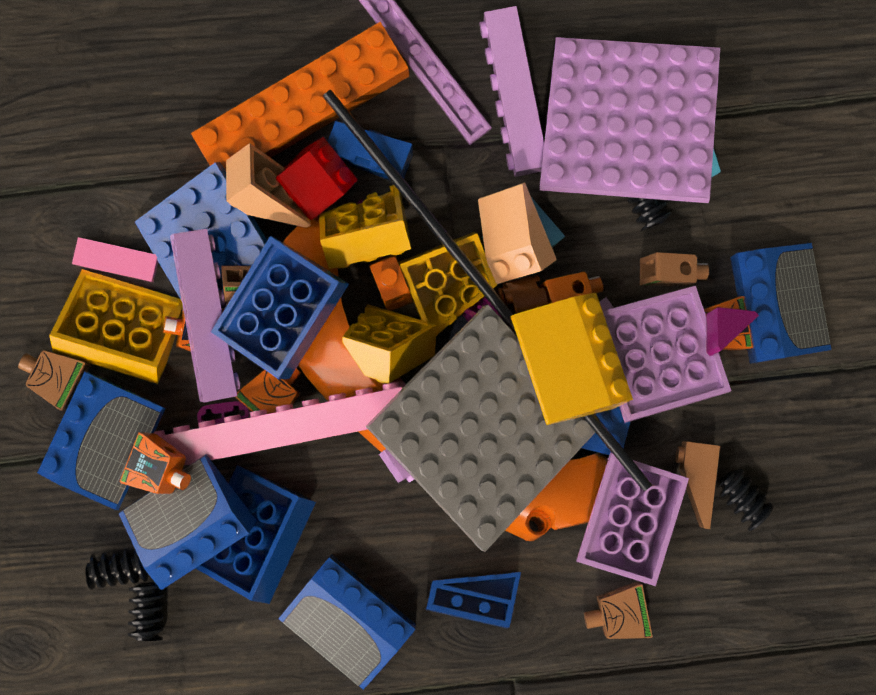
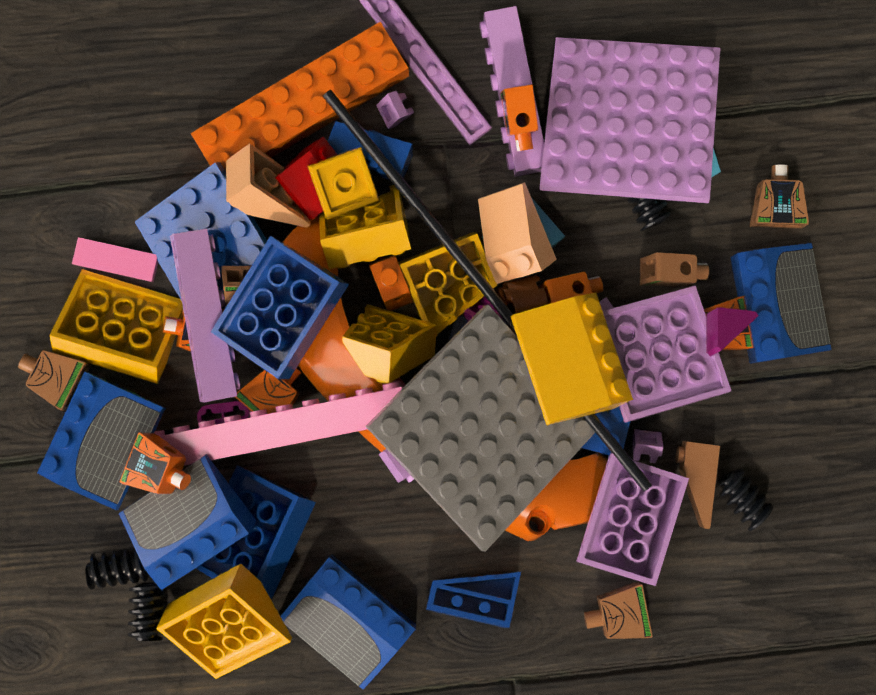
(225, 622): none -> yellow slope
(343, 183): none -> yellow tile
(393, 110): none -> lavender tile
(520, 102): none -> orange torso
(647, 443): none -> lavender tile
(779, 202): none -> torso

